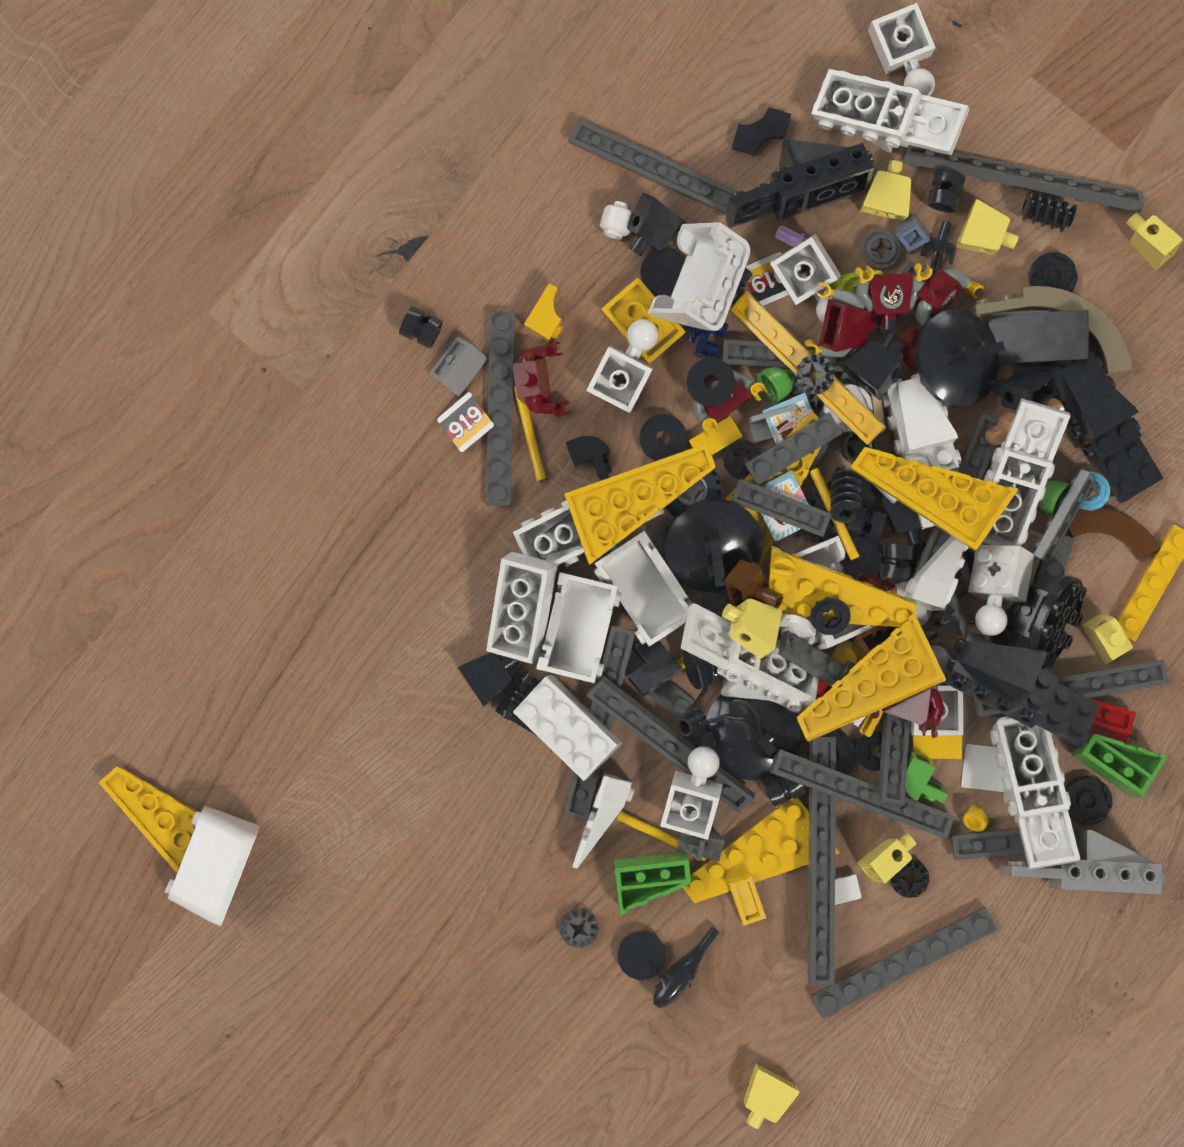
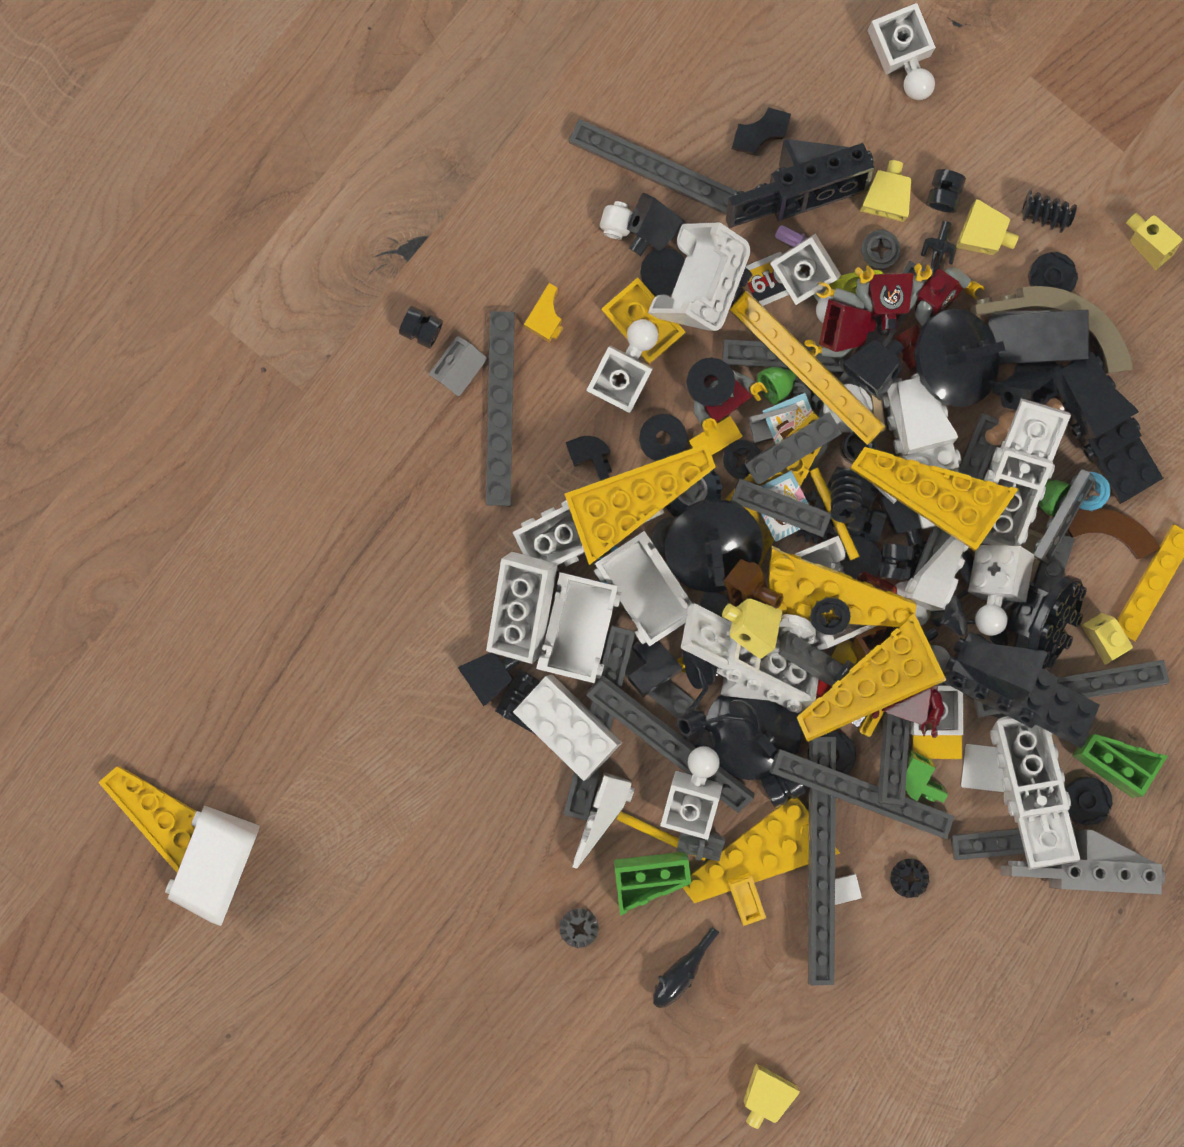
(465, 422): sticker -> none
(531, 439): yellow bar -> none
(533, 381): dark red torso -> none
(641, 955): black tile -> none
(704, 346): clear blue hips -> none
(822, 382): black gear -> none
(862, 751): black gear -> none
(881, 865): light yellow torso -> none
(887, 113): white wedge -> none
(903, 962): dark grey plate -> none
(912, 233): sand blue slope -> none
(975, 818): yellow tile -> none
(1028, 178): dark grey plate -> none
(1112, 722): red plate -> none

